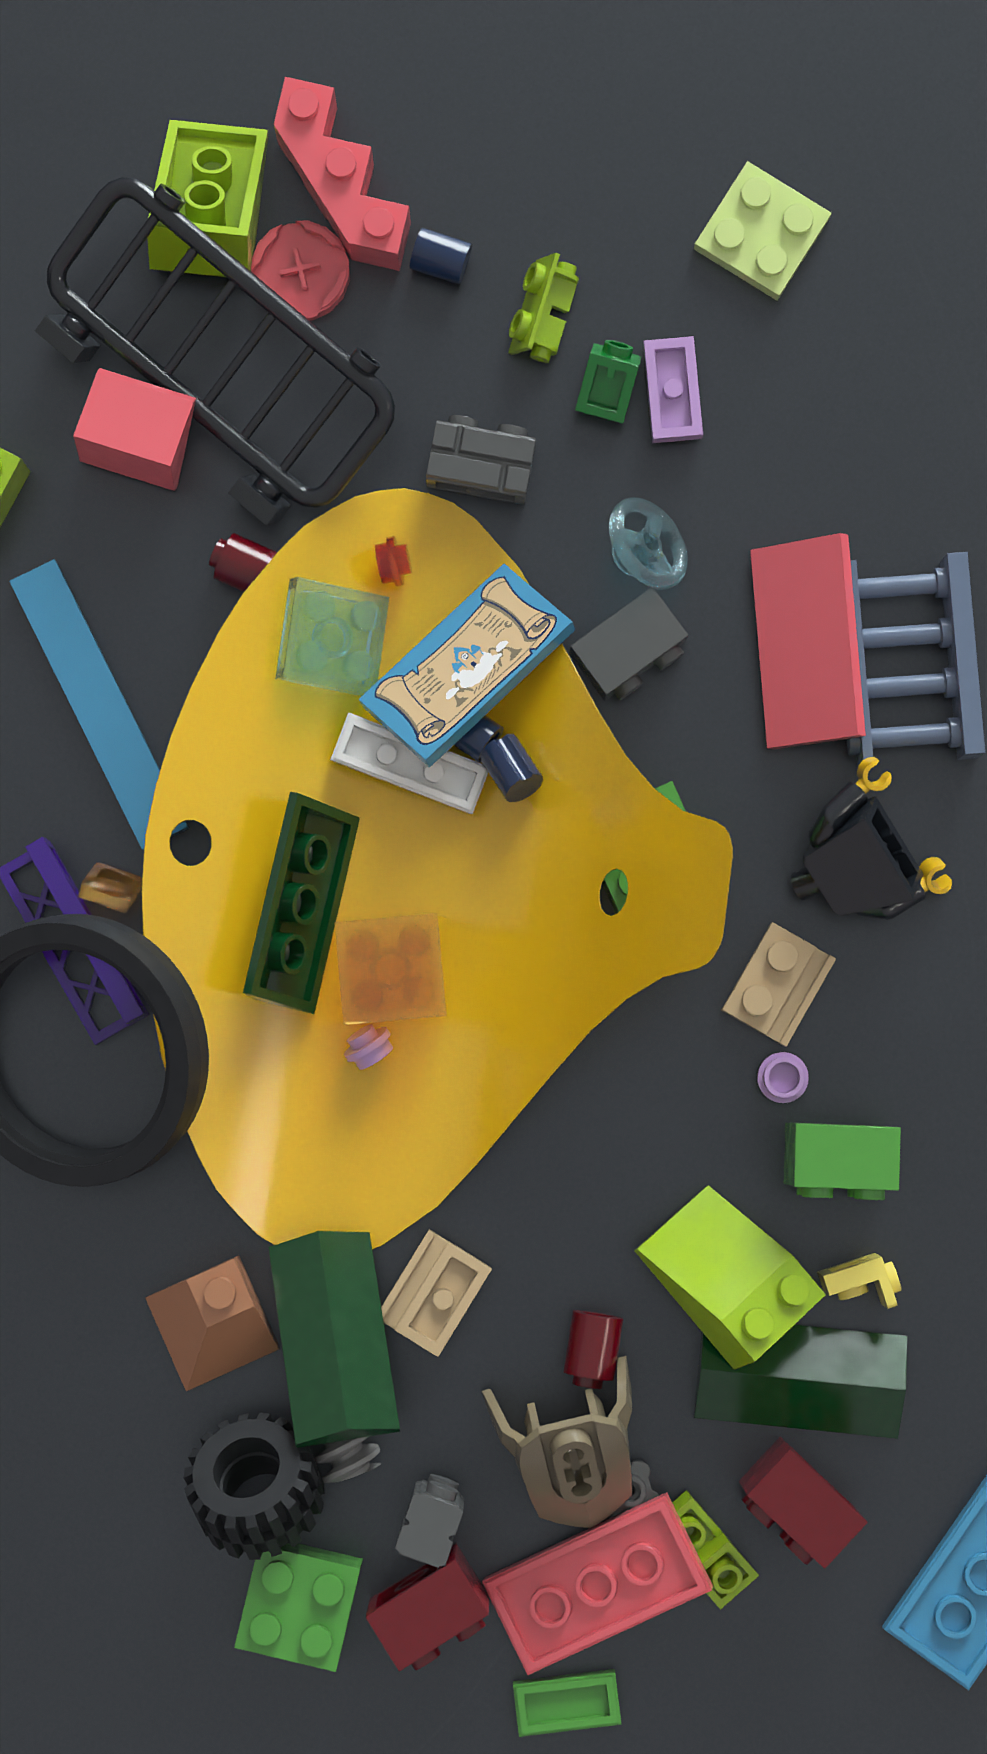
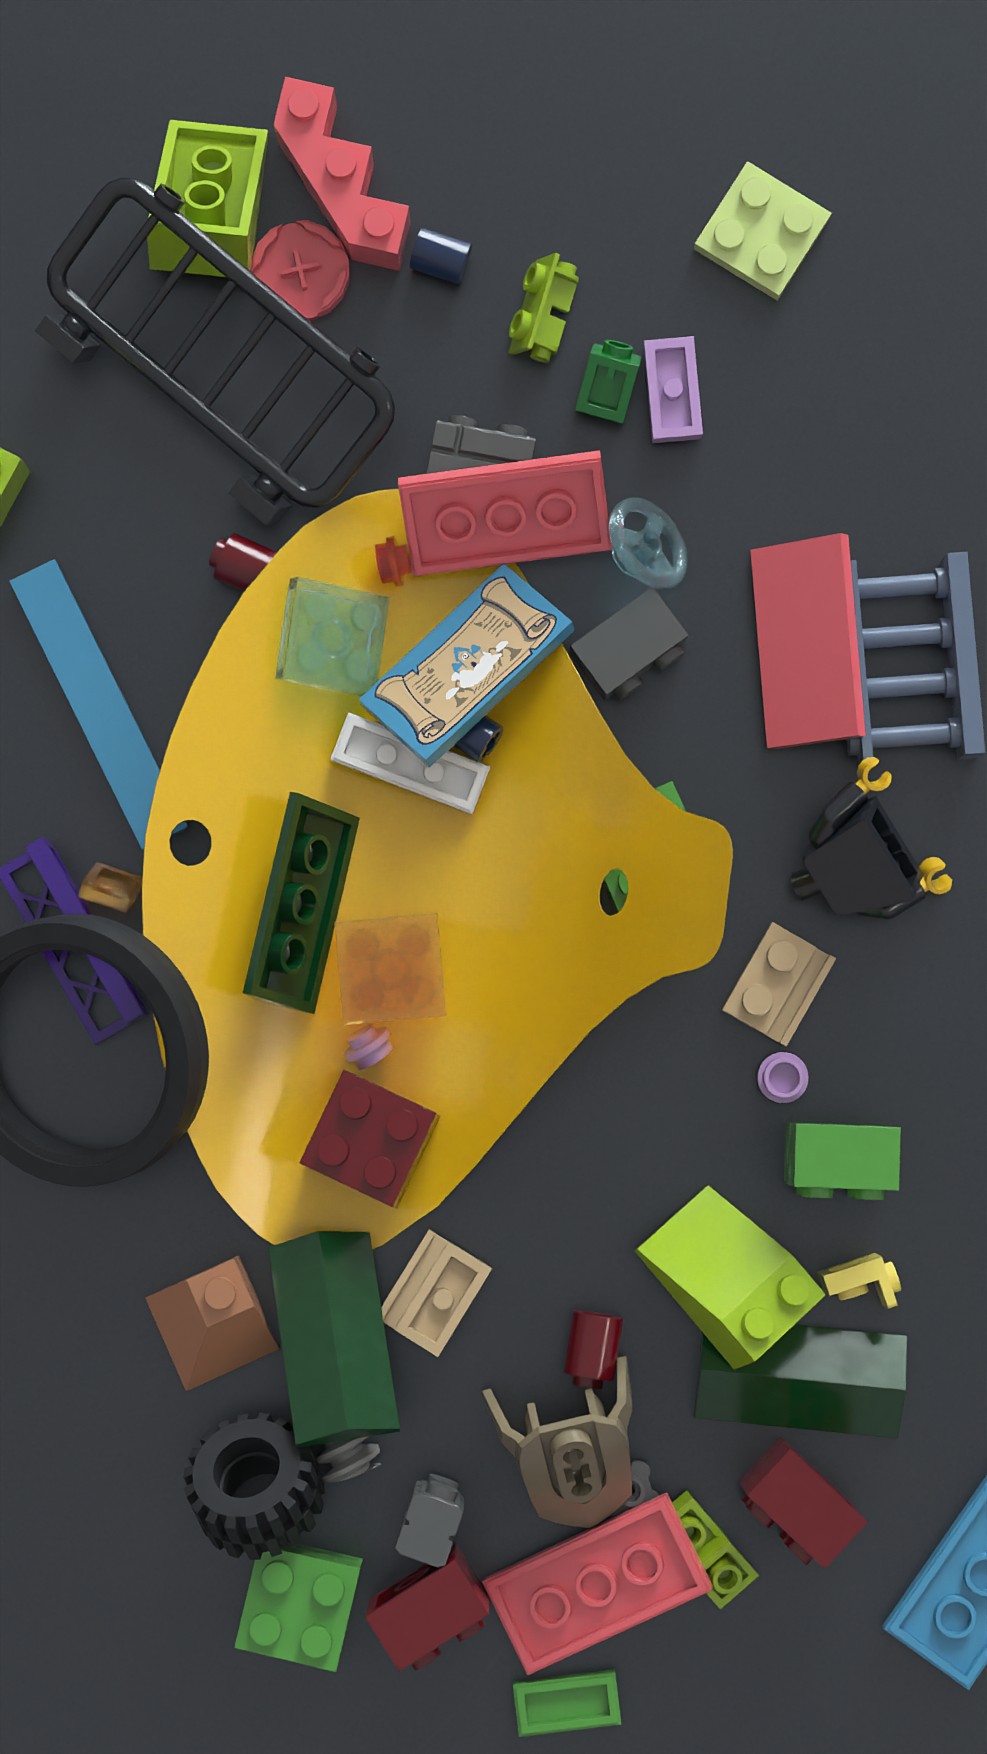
(134, 429): coral slope -> none
(370, 1139): none -> dark red brick
(505, 513): none -> coral tile
(511, 768): dark blue piece -> none

